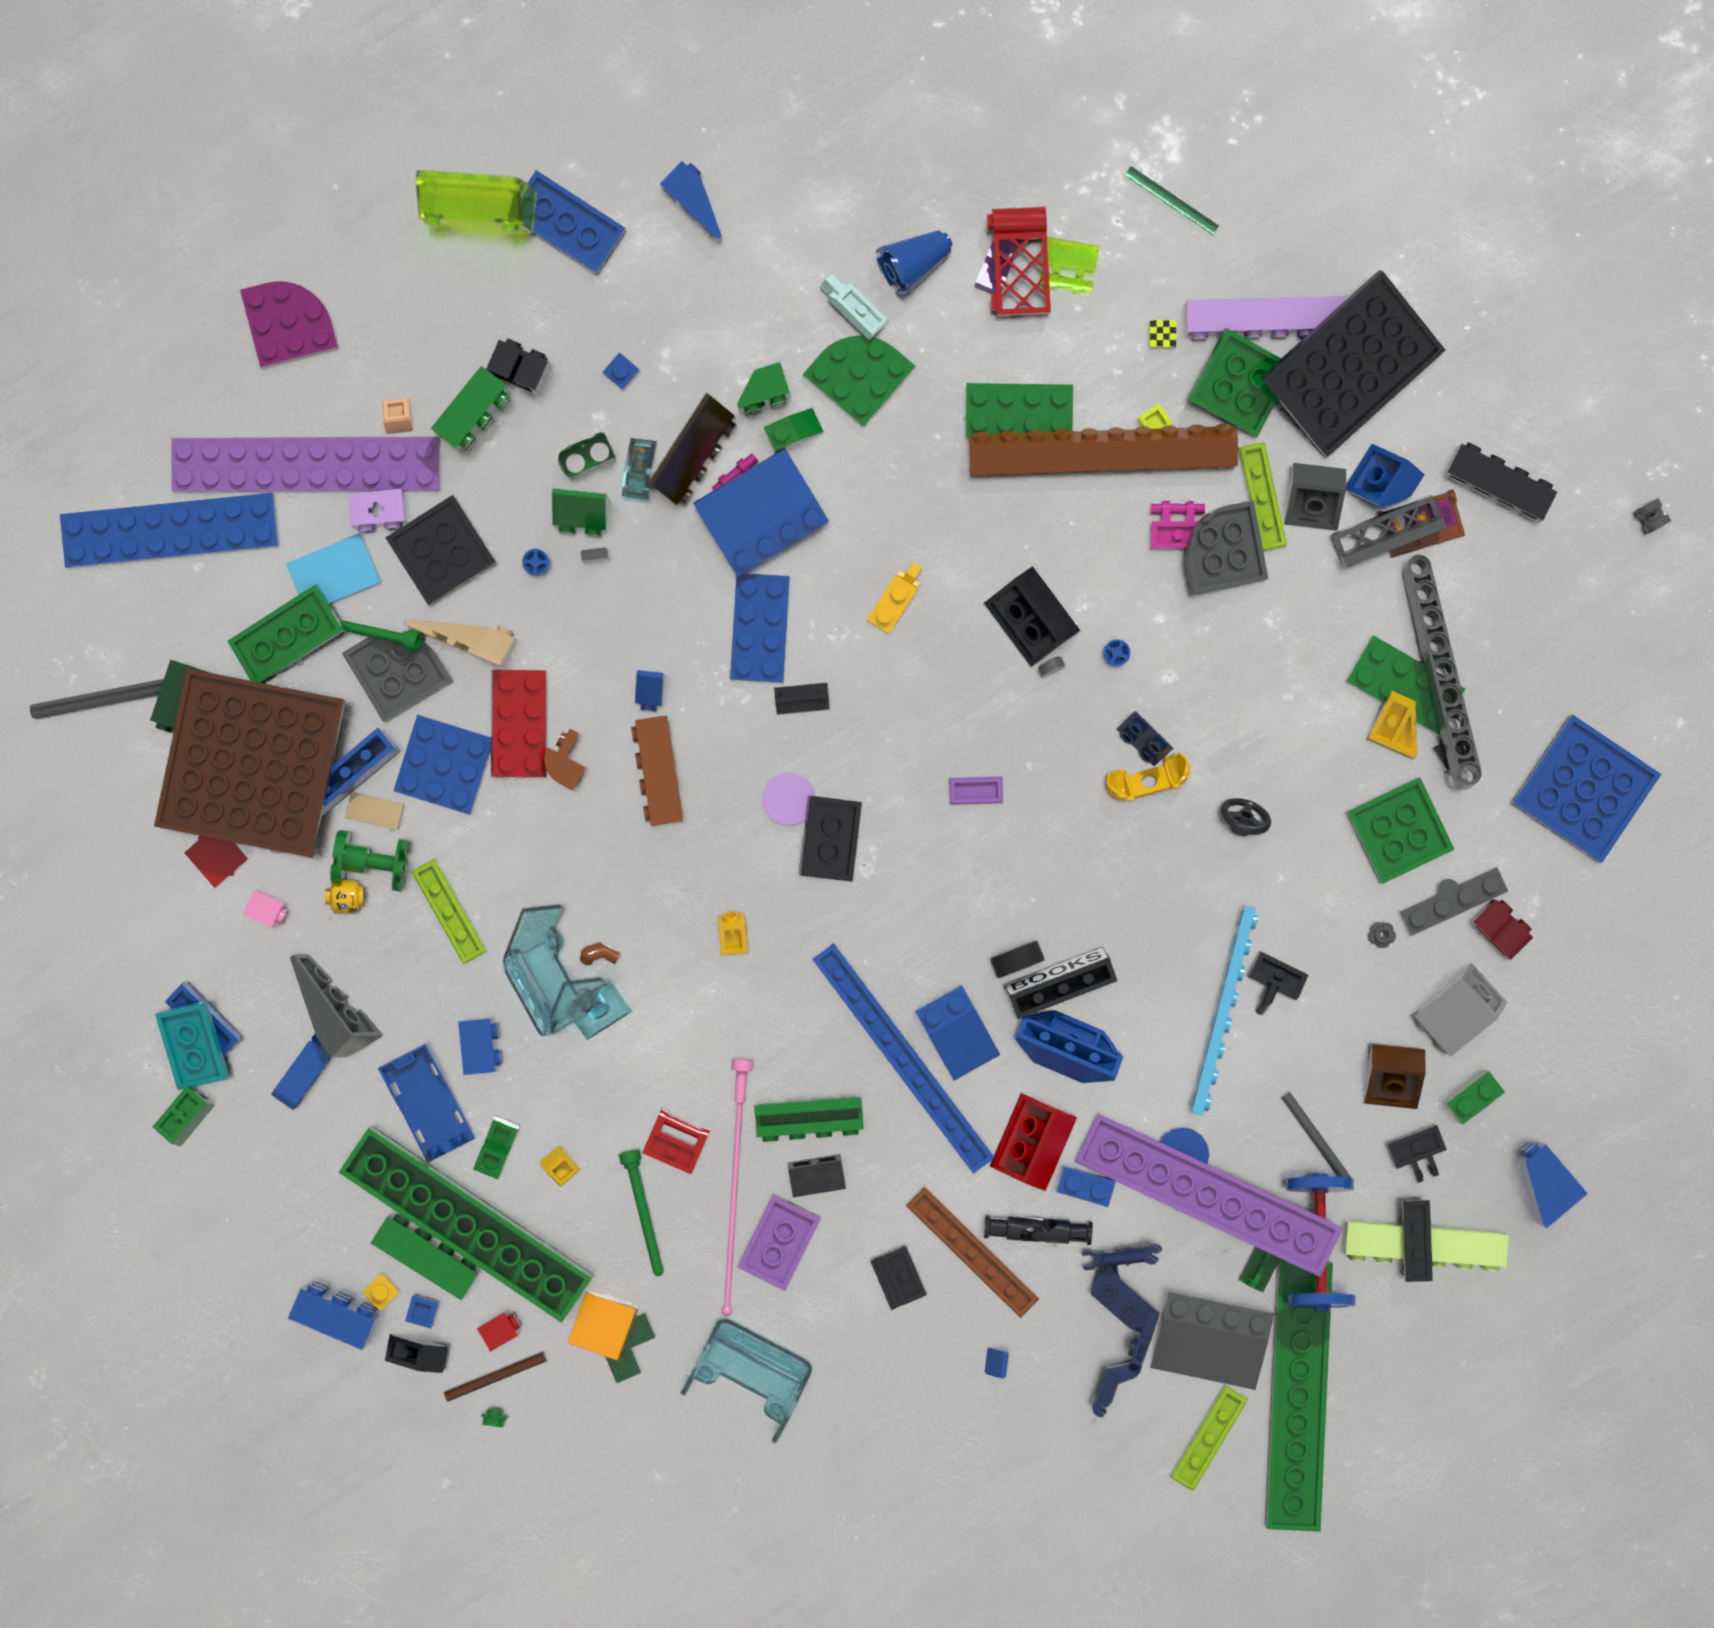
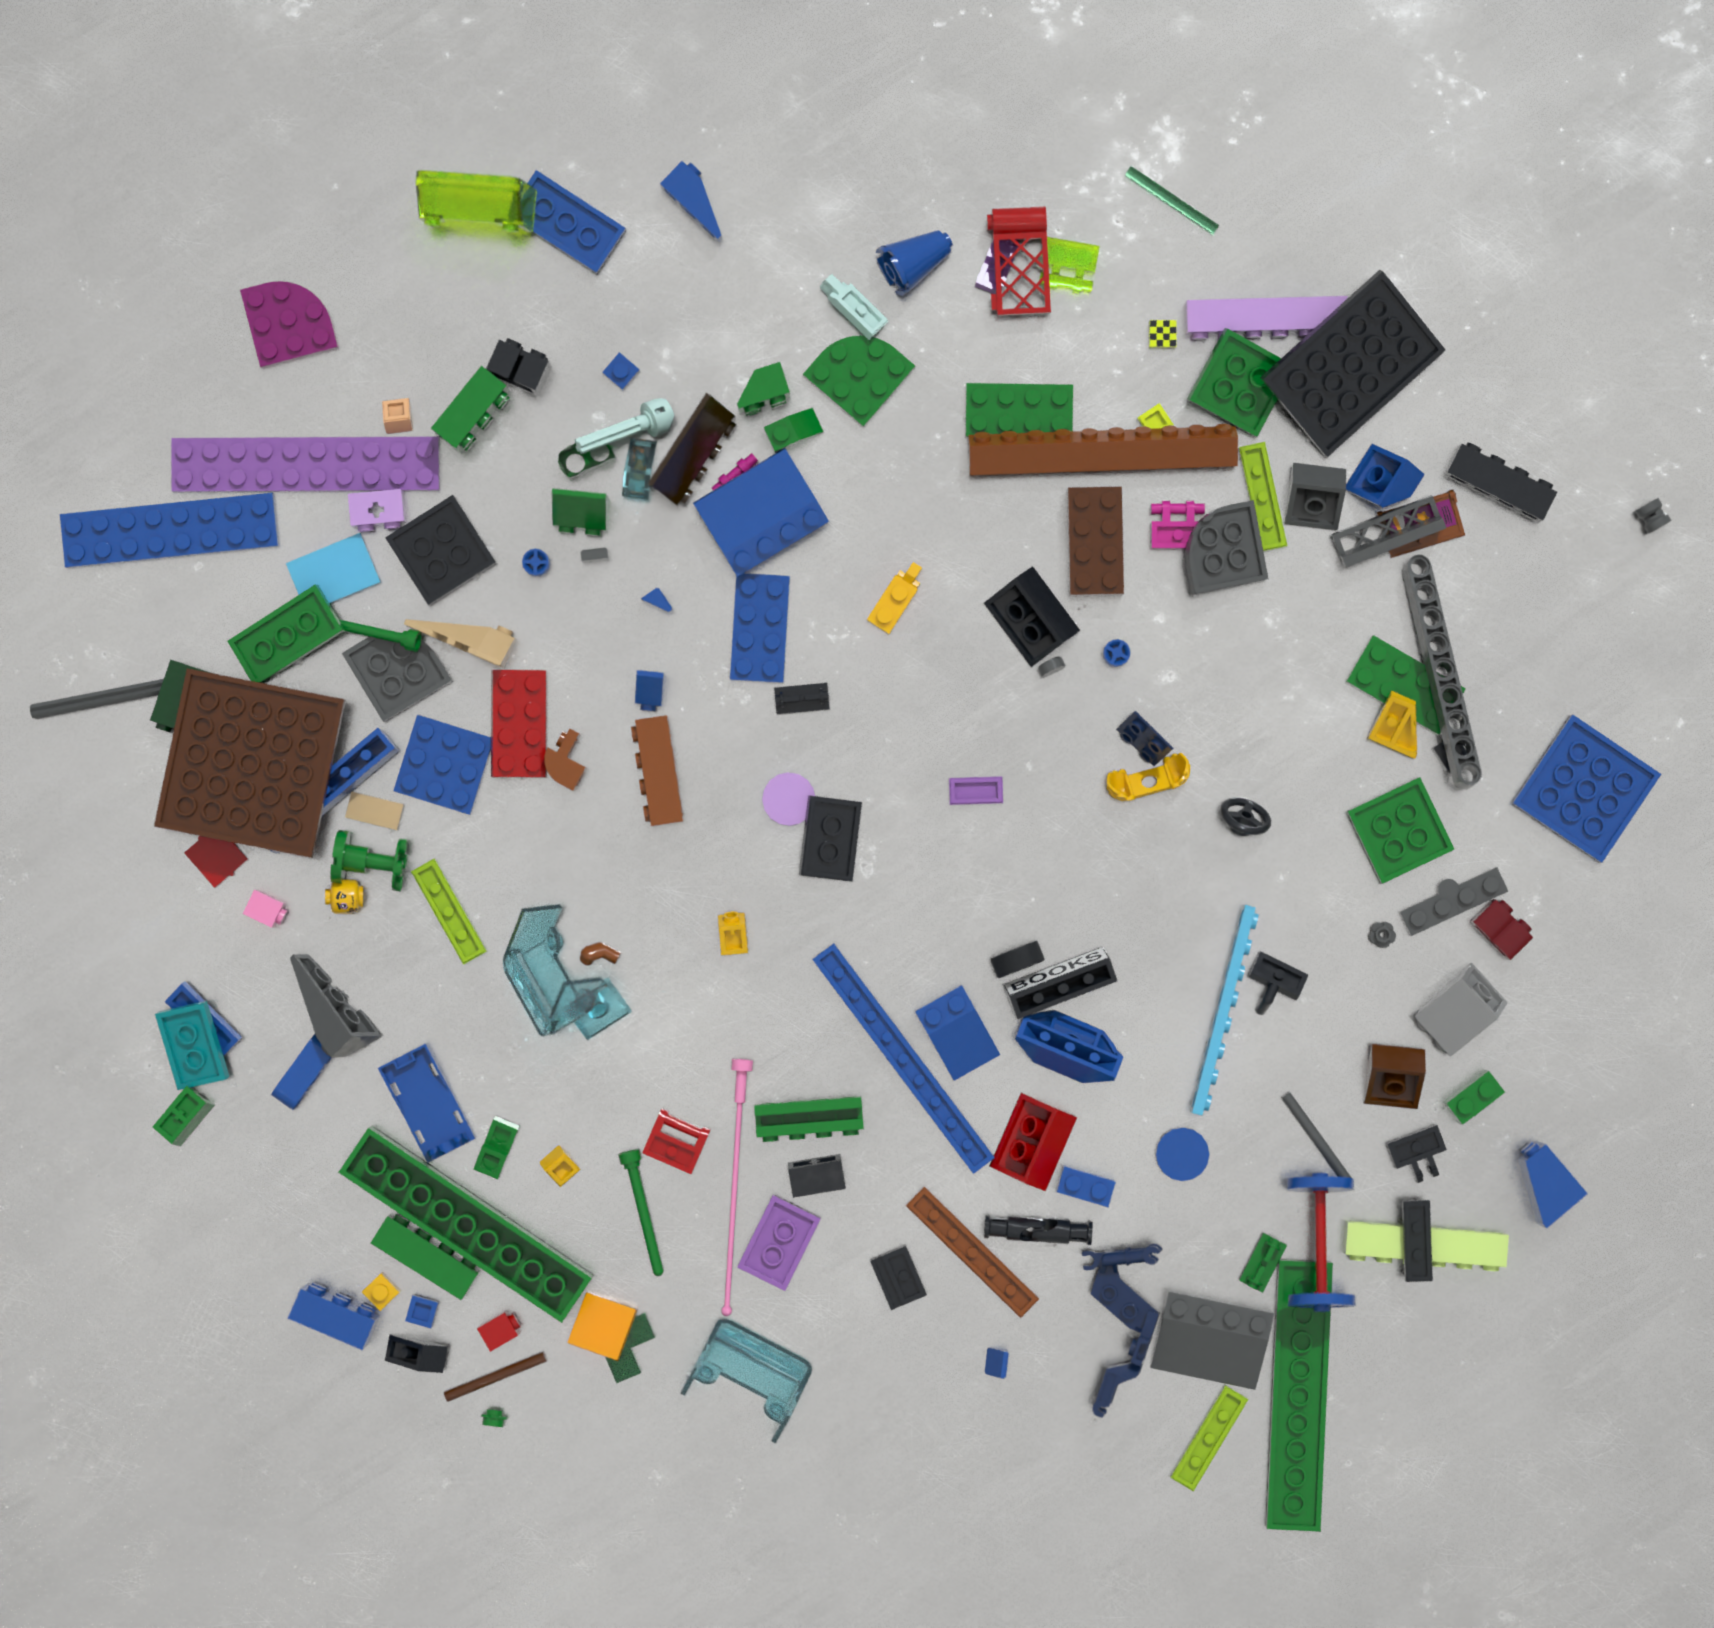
(479, 1046): blue brick -> none
(650, 420): none -> light aqua piece
(657, 600): none -> blue slope
(1095, 541): none -> reddish brown brick
(1209, 1195): medium lavender plate -> none

